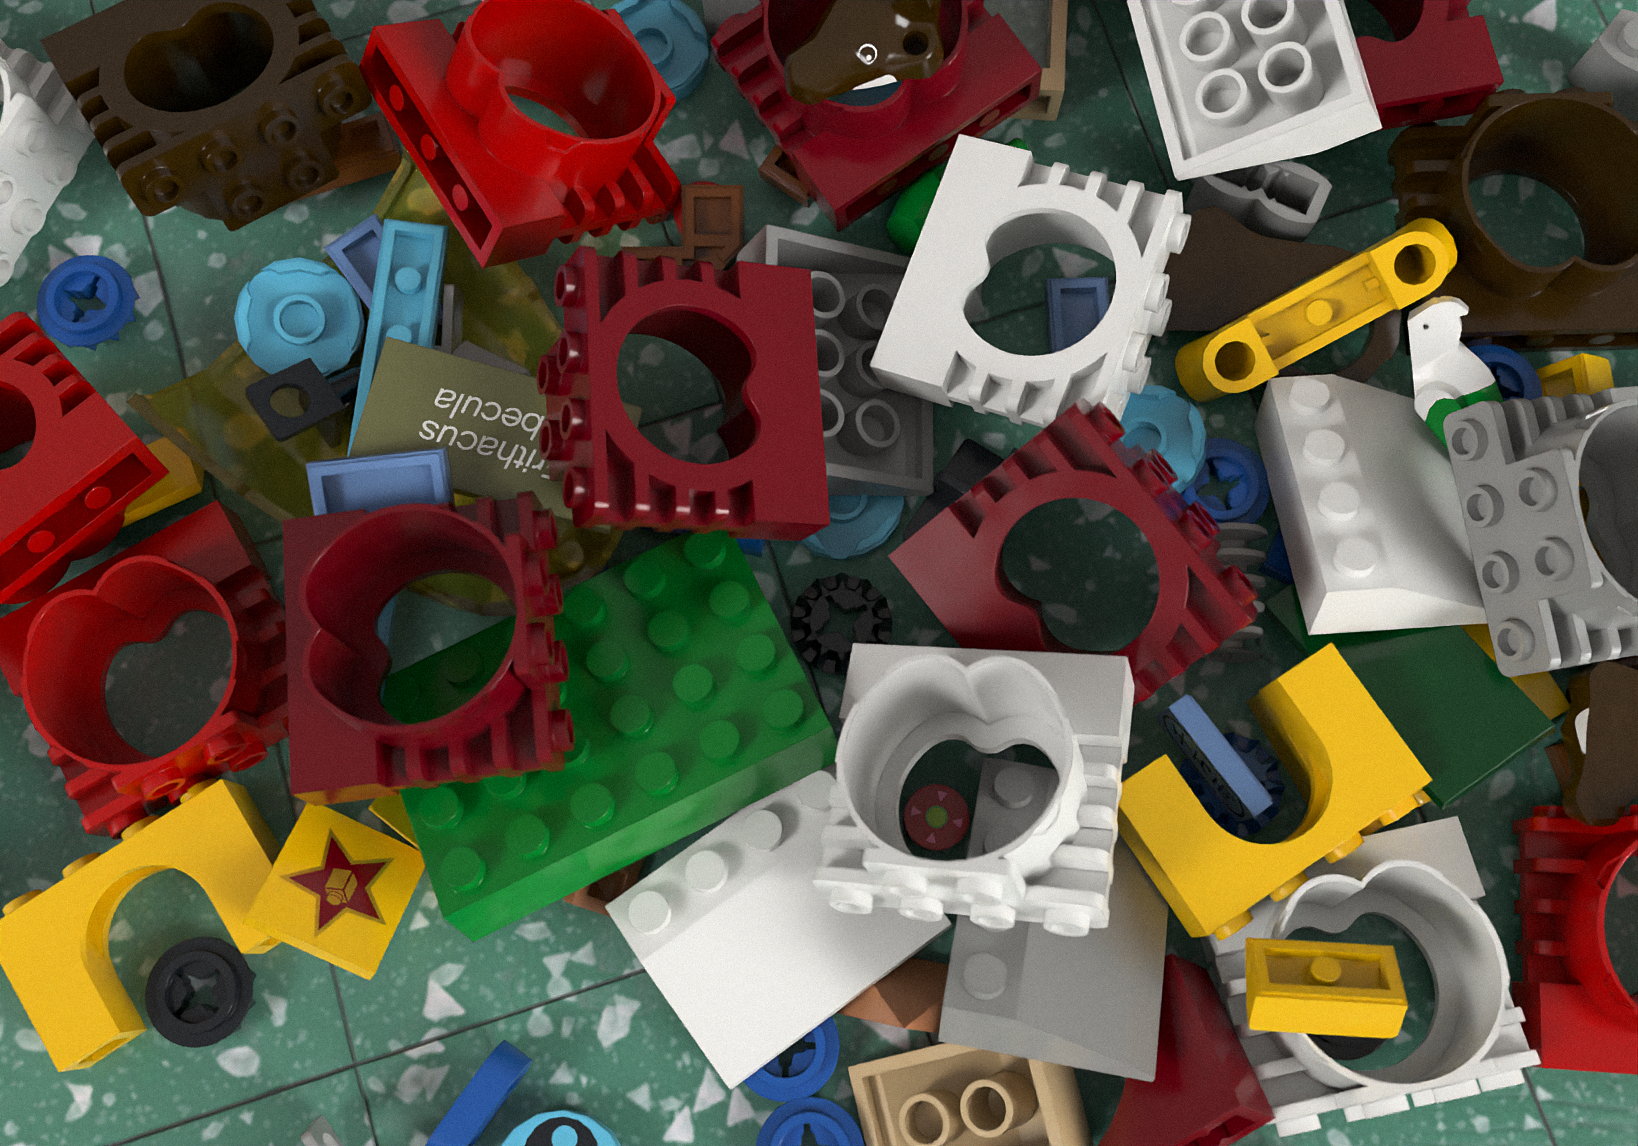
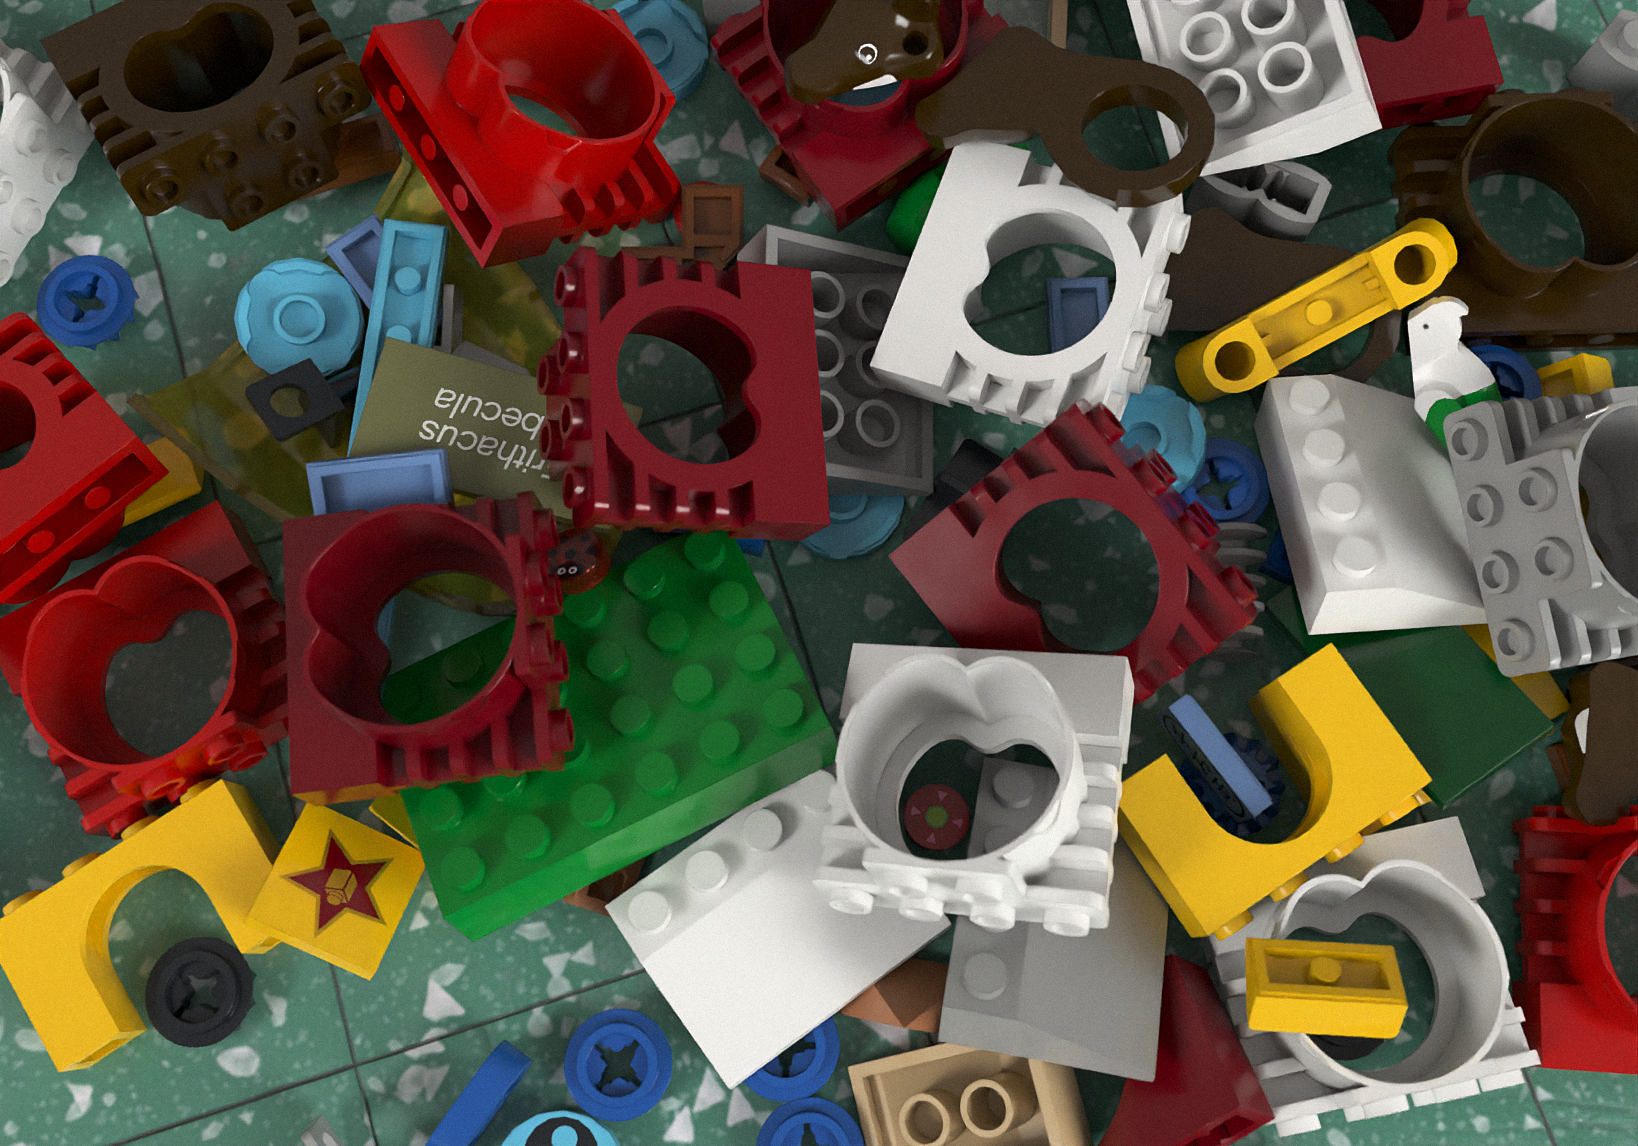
(579, 560): none -> clear red tile
(585, 1065): none -> blue gear
(811, 614): black gear -> none
(1036, 89): none -> dark brown animal

